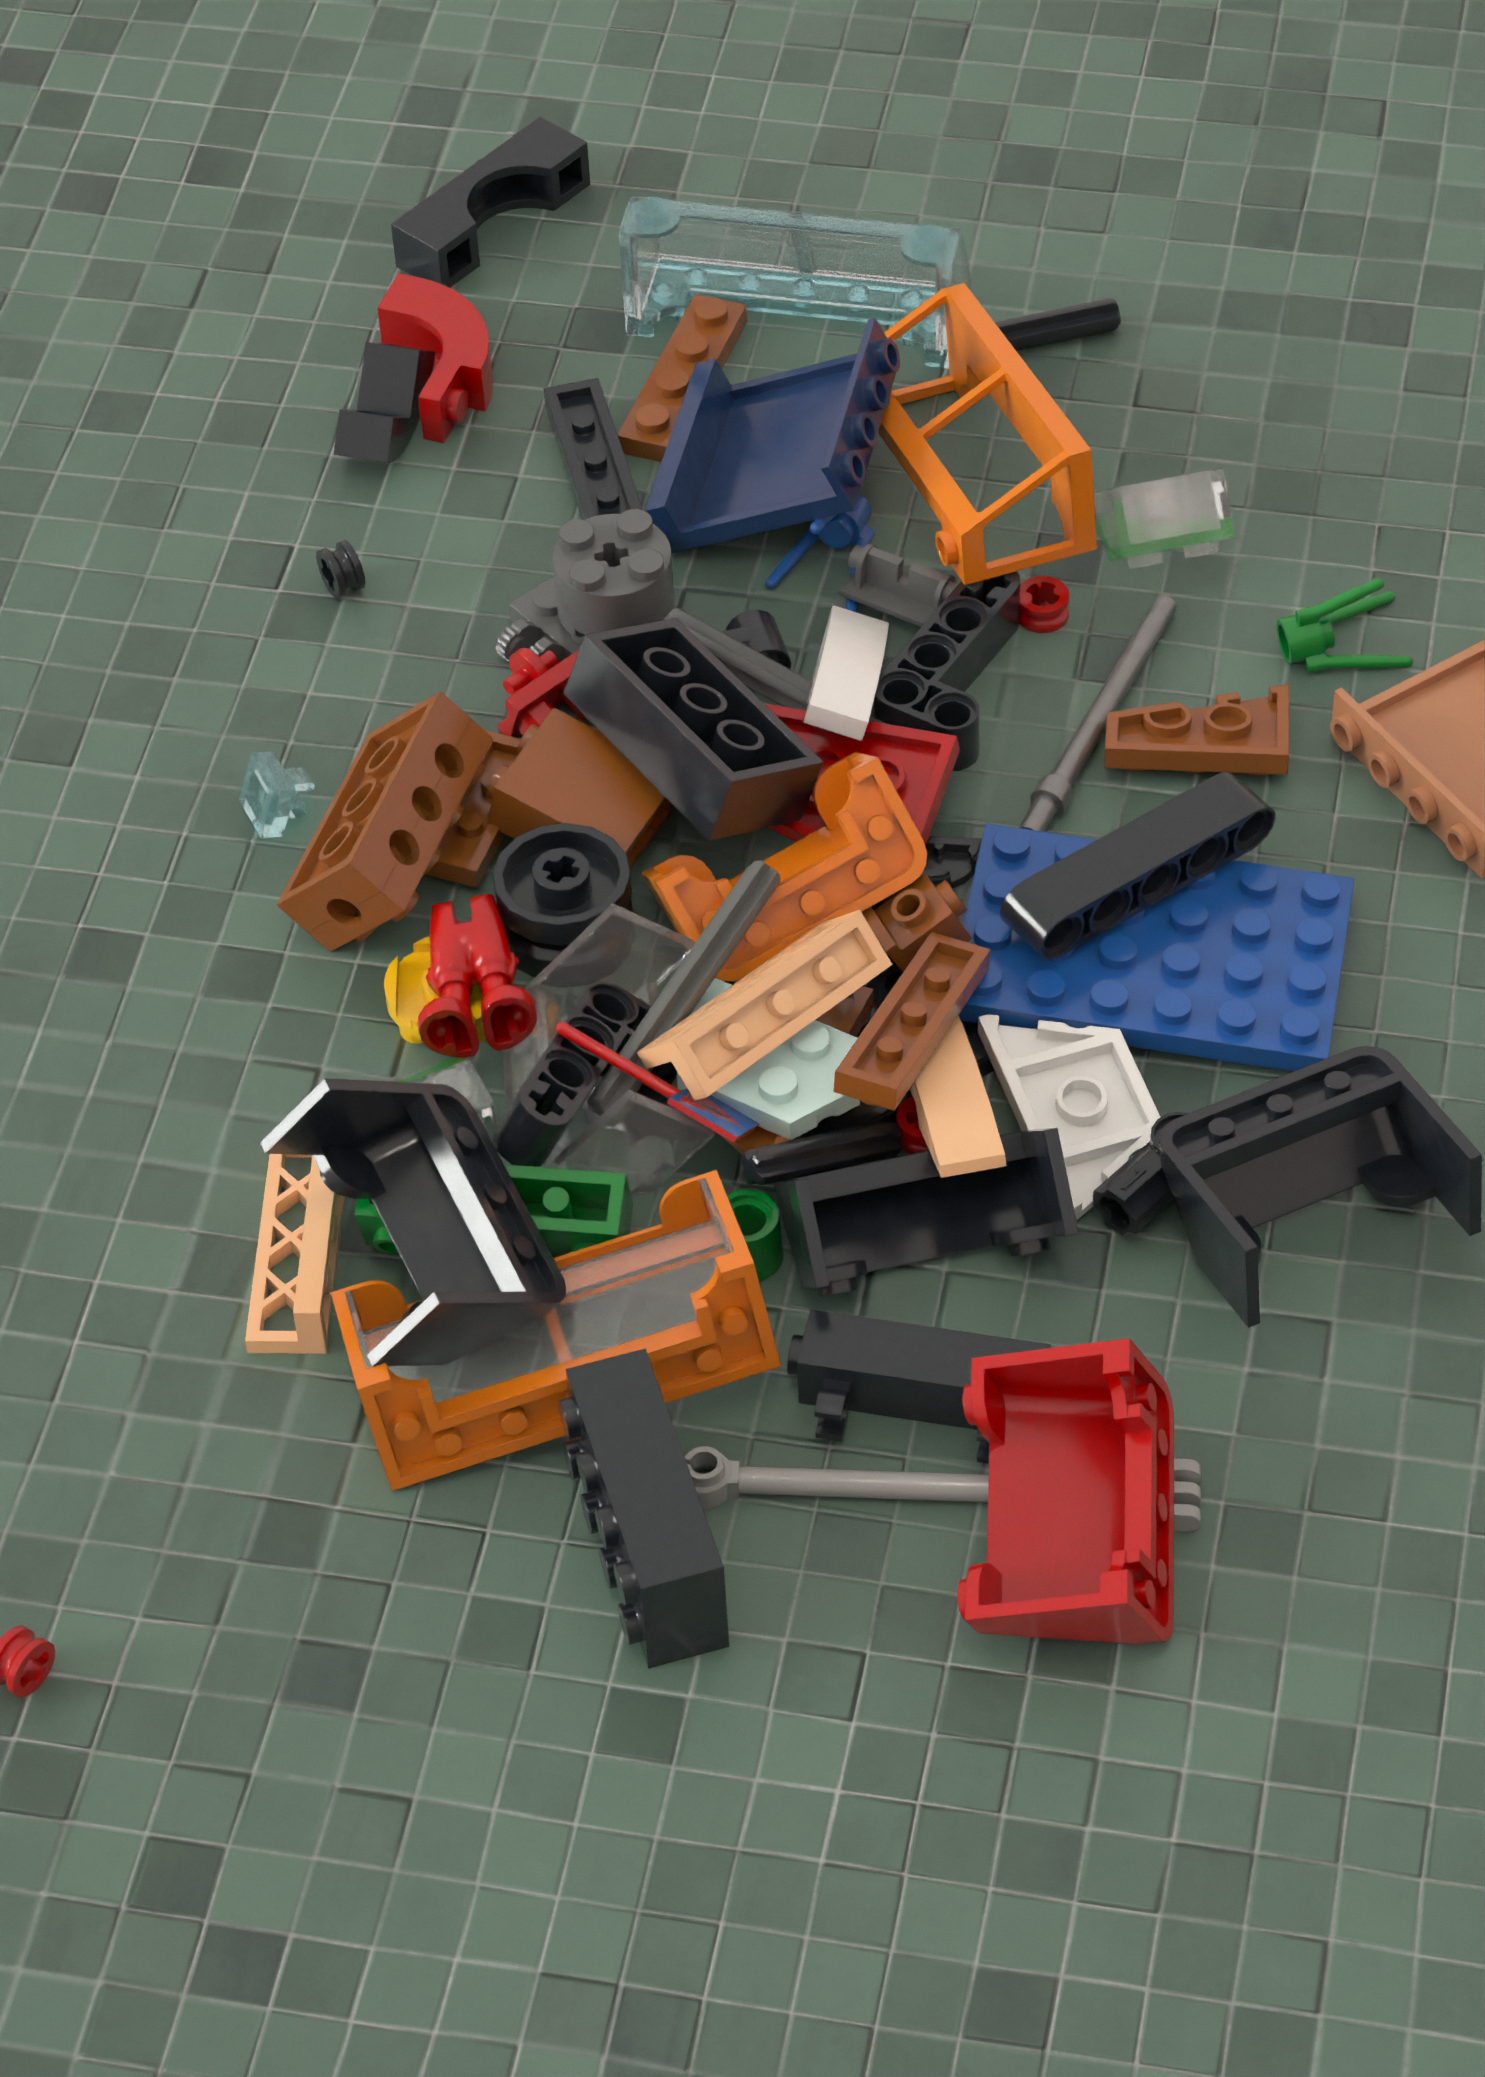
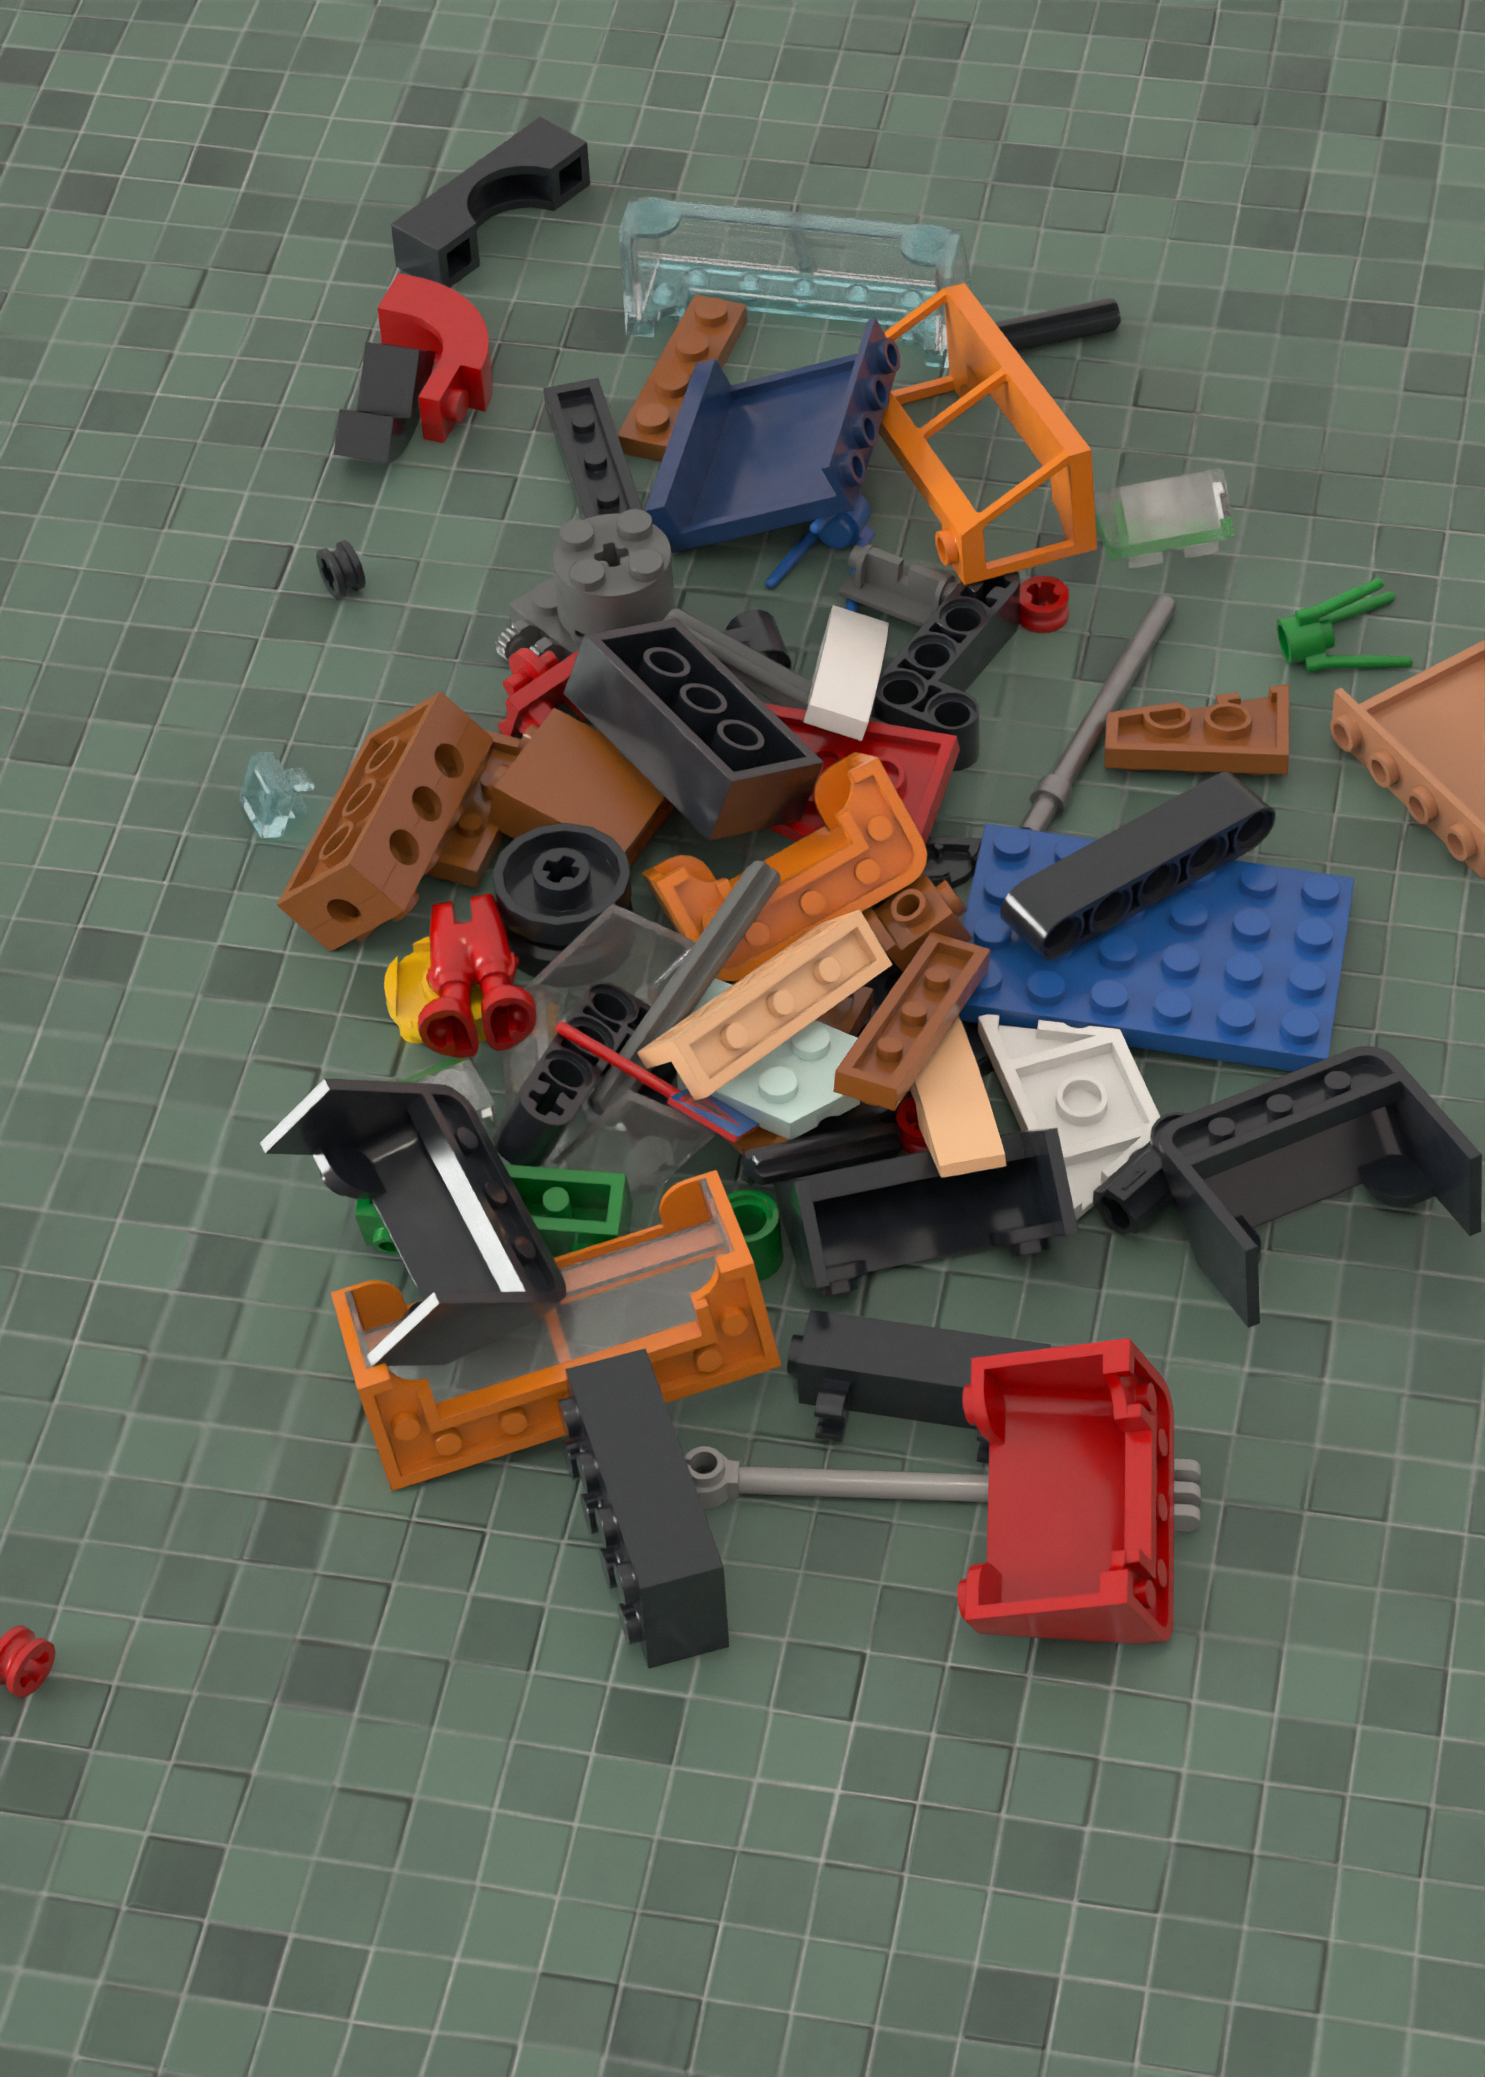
(318, 1251): light nougat fence -> none

